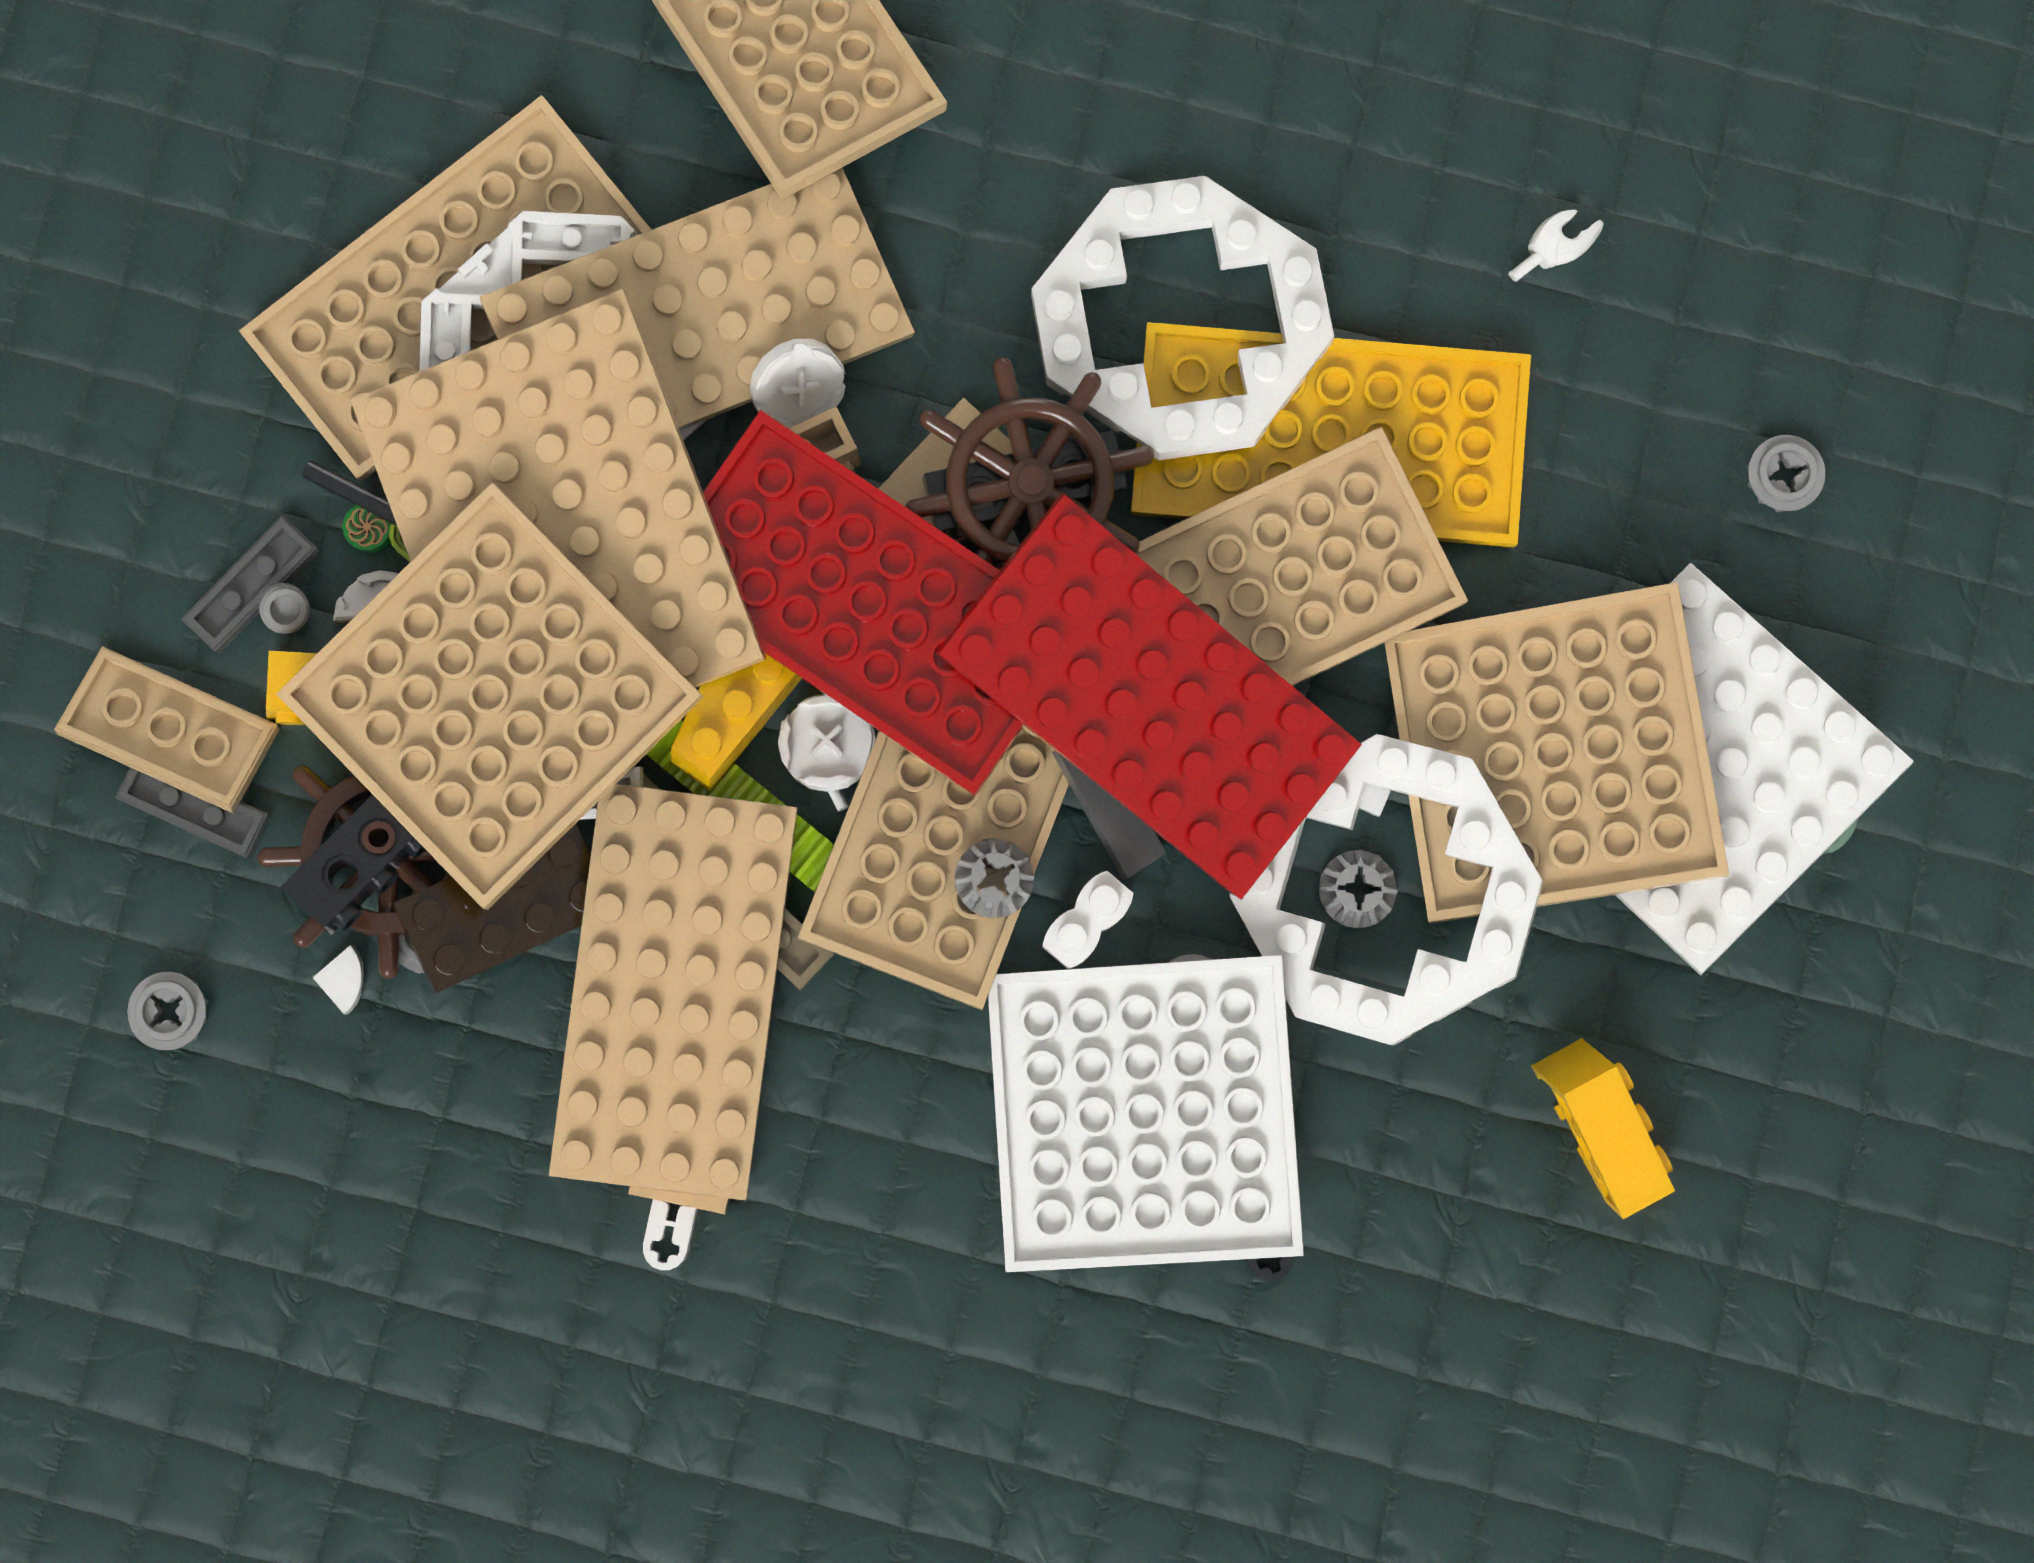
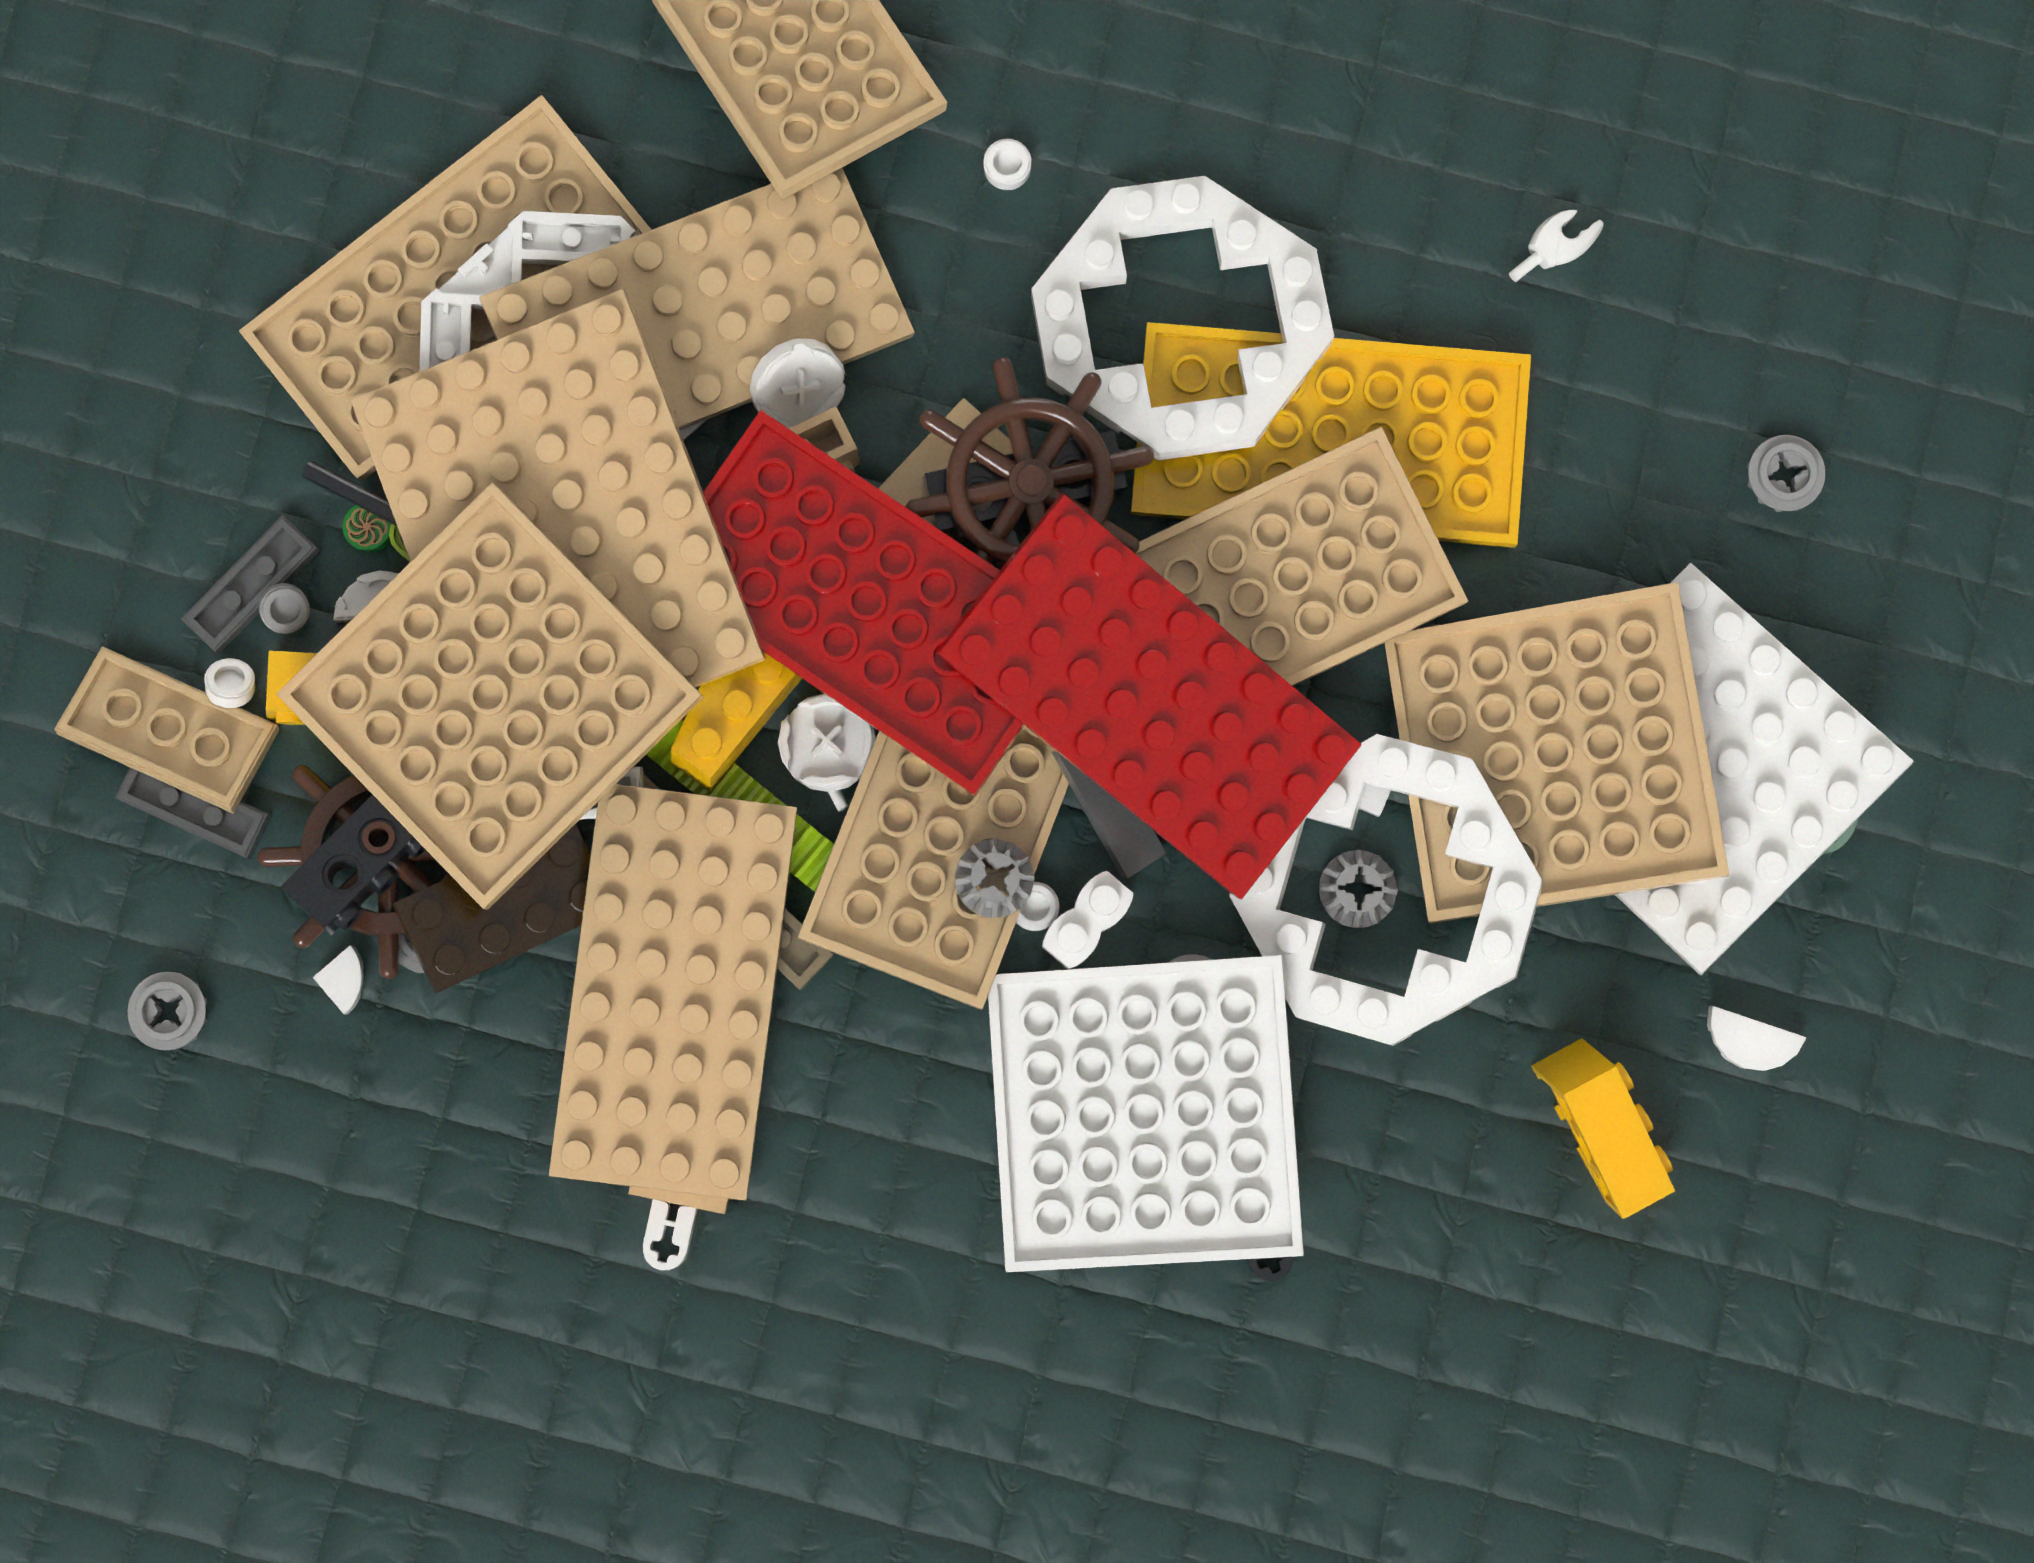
(229, 683): none -> white tile
(1007, 164): none -> white tile
(1039, 909): none -> white tile
(1751, 1042): none -> white tile

